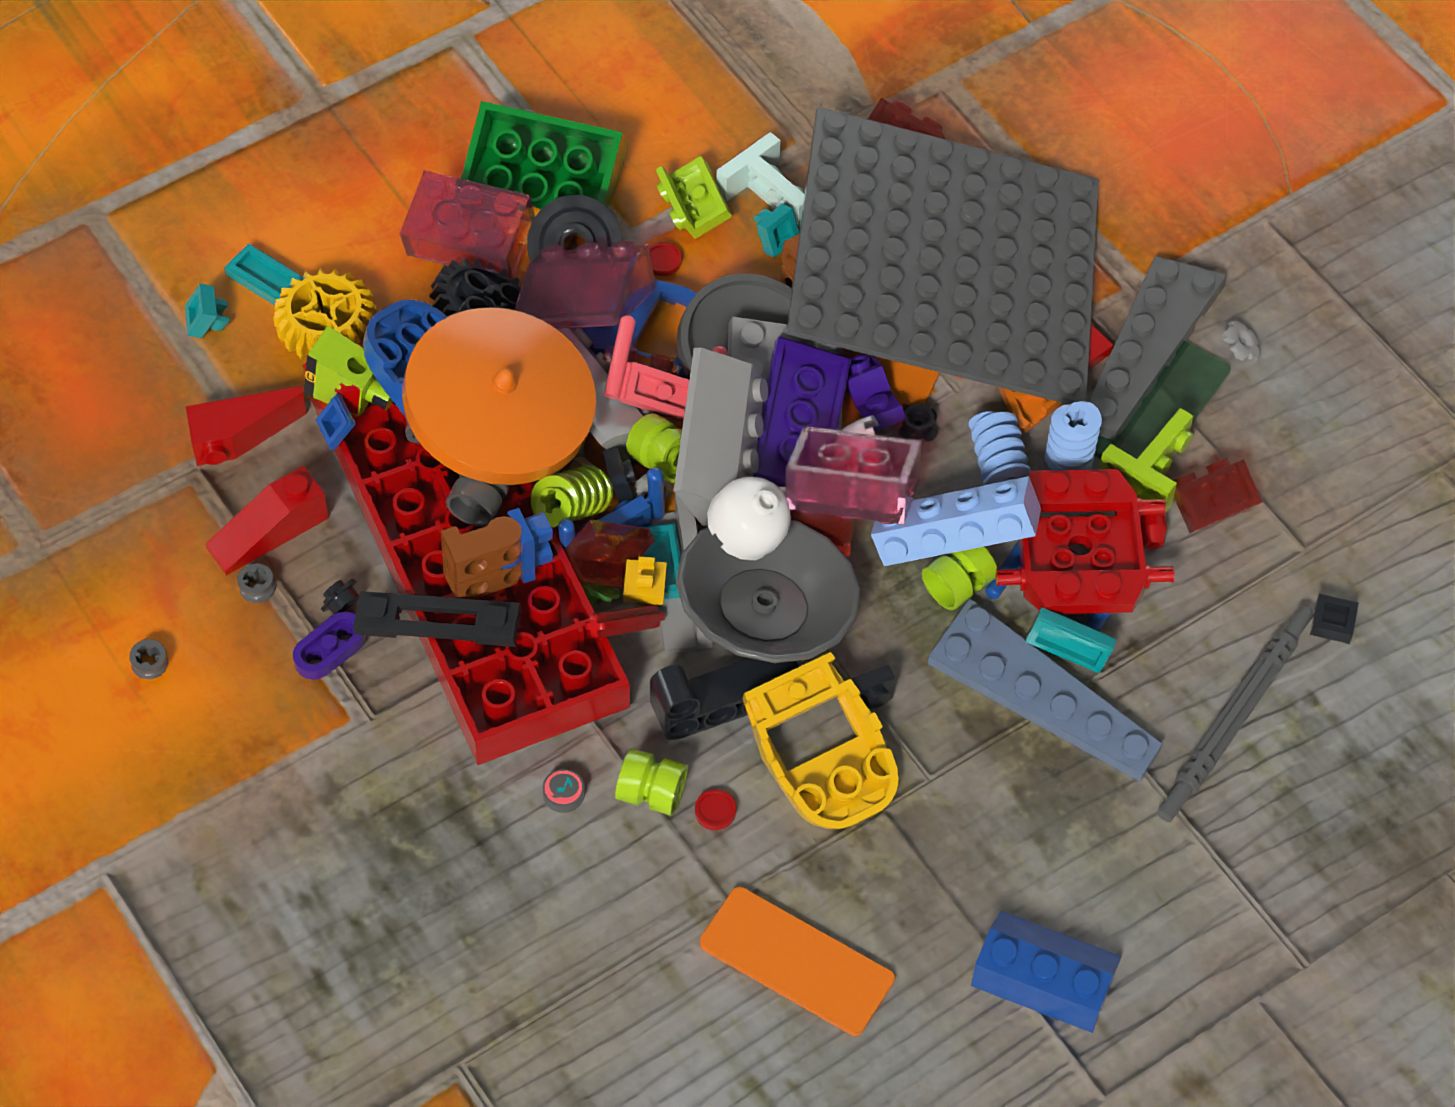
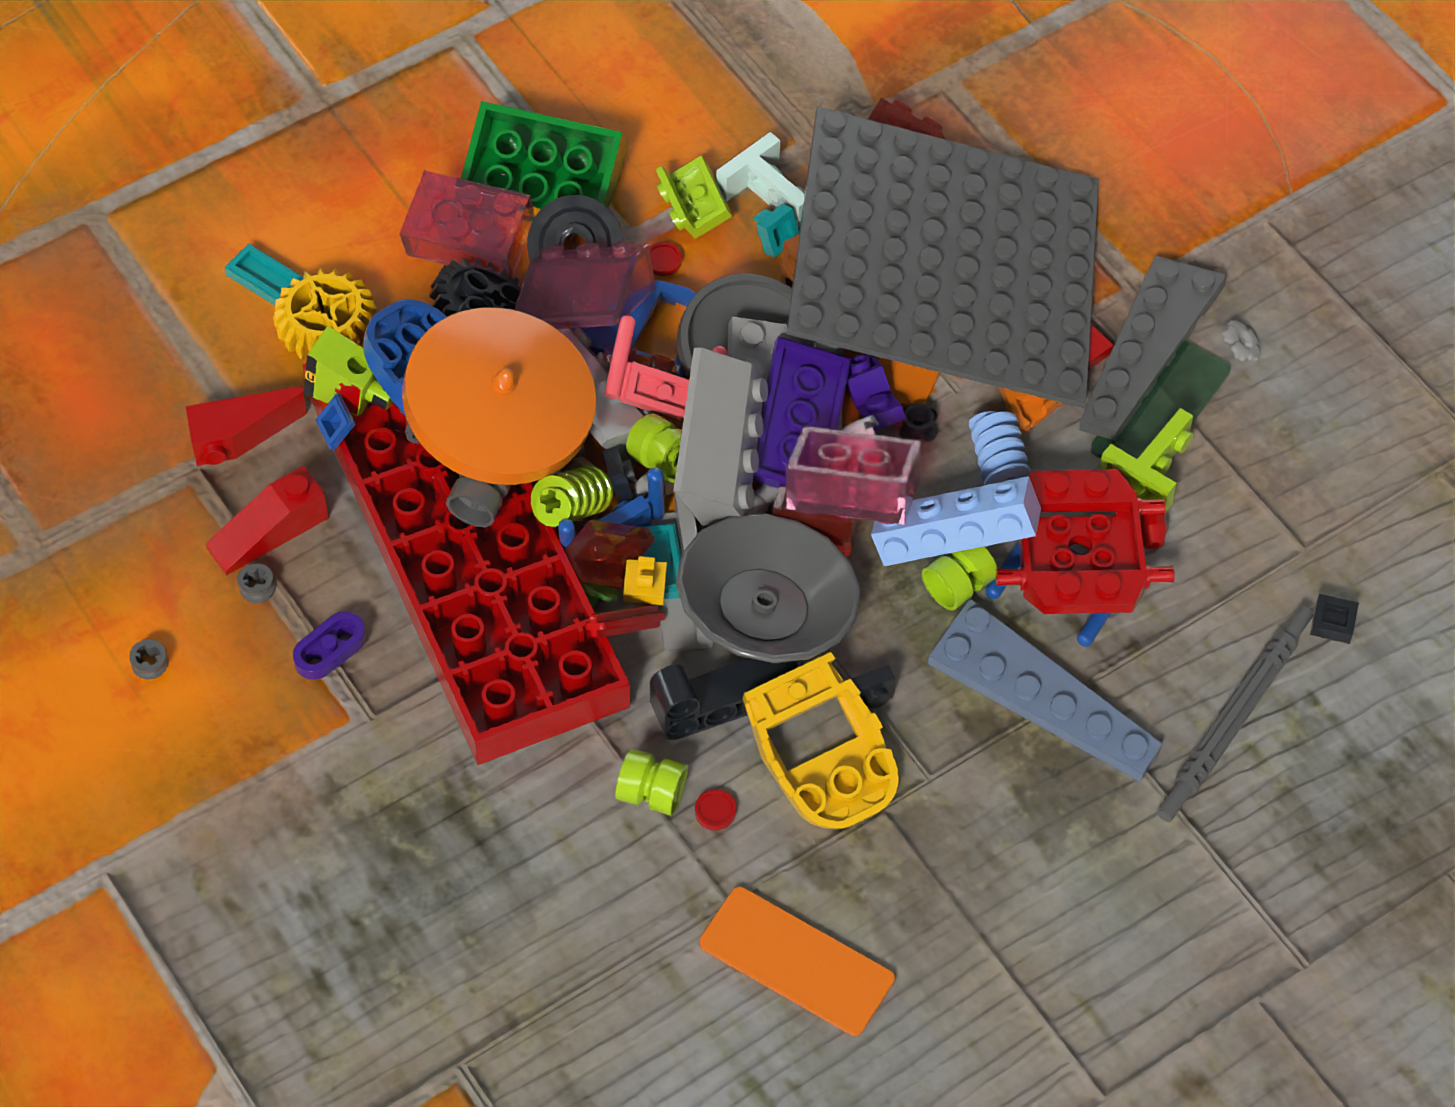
(203, 312): teal tile -> none
(340, 596): black plate -> none
(494, 624): black container -> none
(495, 554): dark orange hips -> none
(563, 790): dark grey tile -> none
(749, 517): white cylinder -> none
(1045, 971): blue slope -> none
(1070, 640): teal tile -> none
(1073, 437): light blue piece -> none
(1216, 495): clear red bracket -> none

